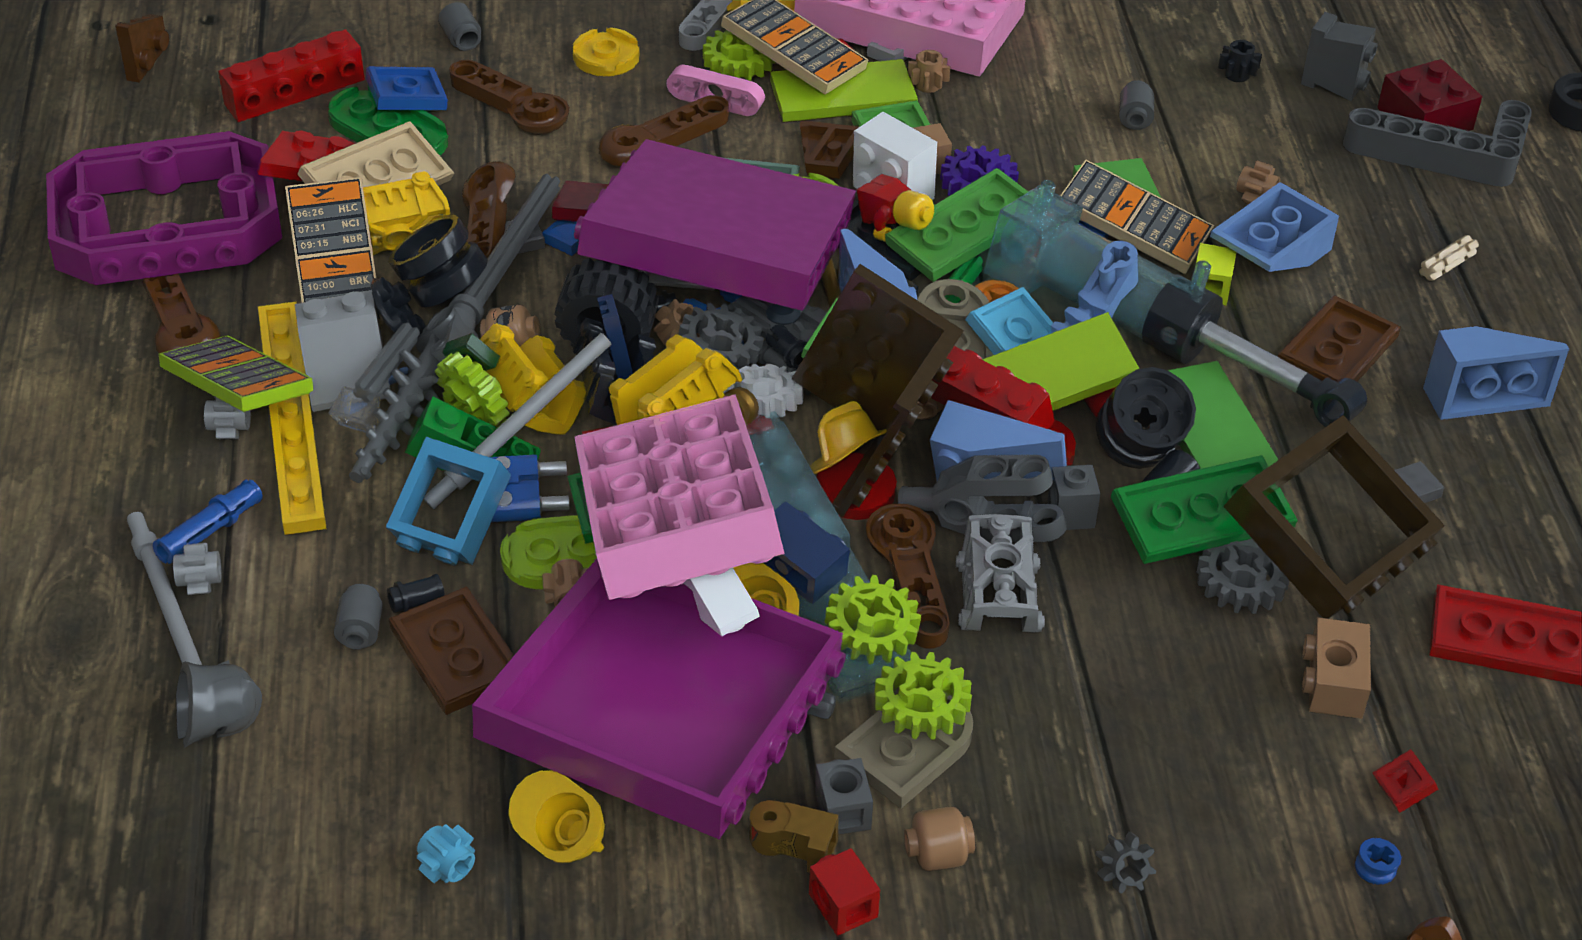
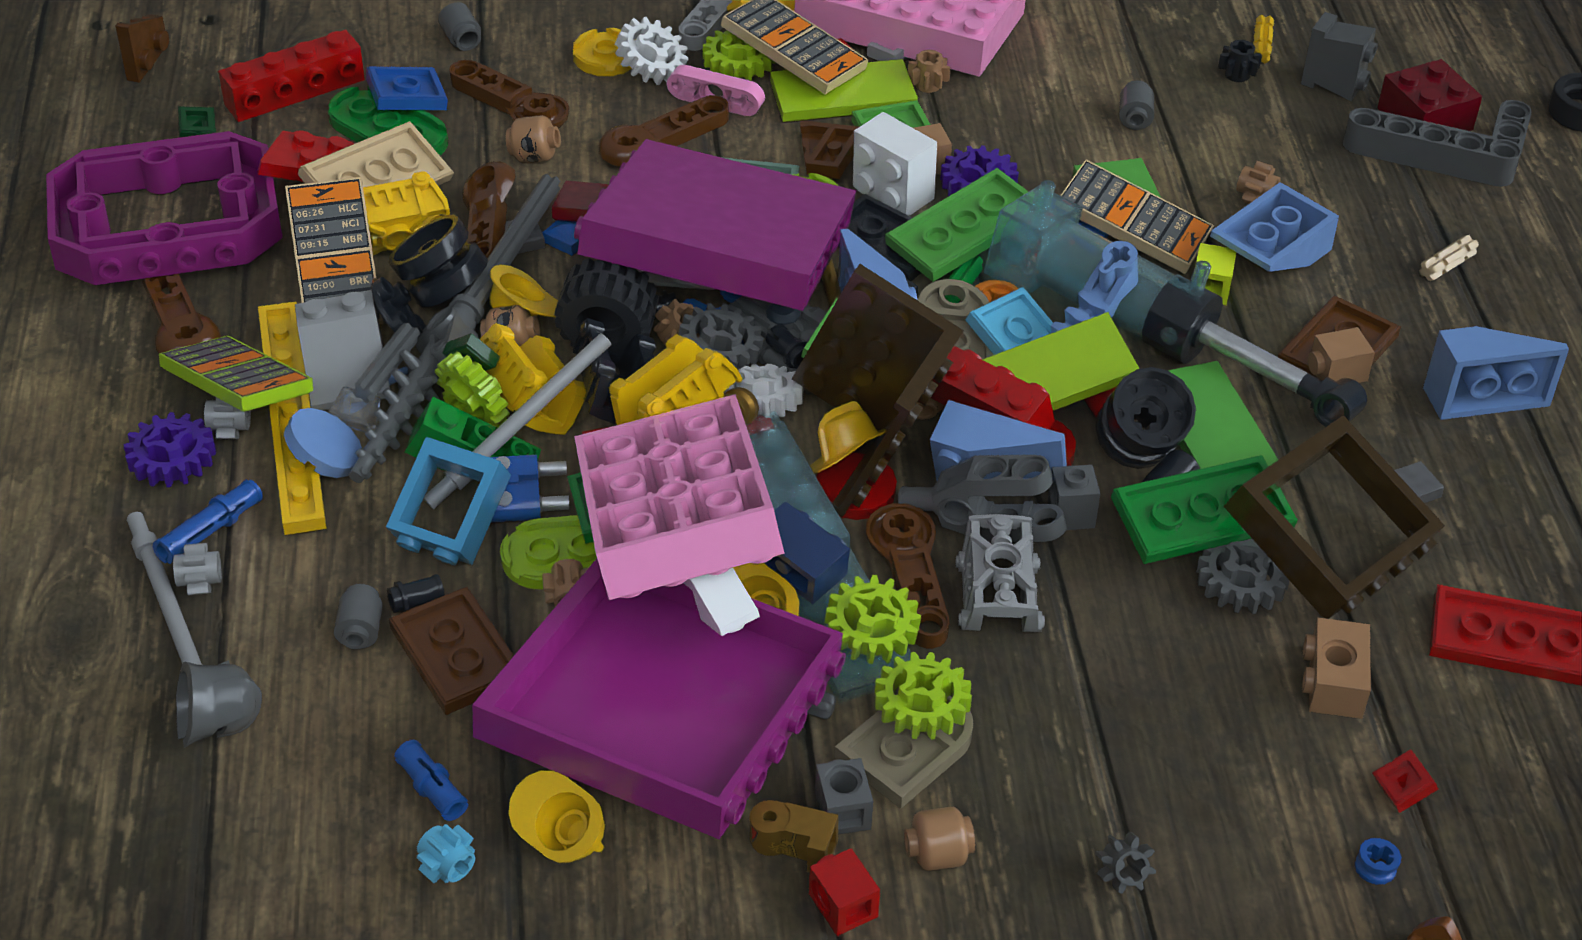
(169, 449): none -> dark purple gear
(195, 121): none -> dark green tile
(322, 441): none -> medium blue tile
(431, 780): none -> blue pin
(518, 288): none -> yellow piece
(532, 139): none -> medium nougat head
(615, 335): dark blue tile -> none
(650, 50): none -> white gear
(892, 202): piece -> none
(1263, 37): none -> yellow axle
(1341, 355): none -> medium nougat brick

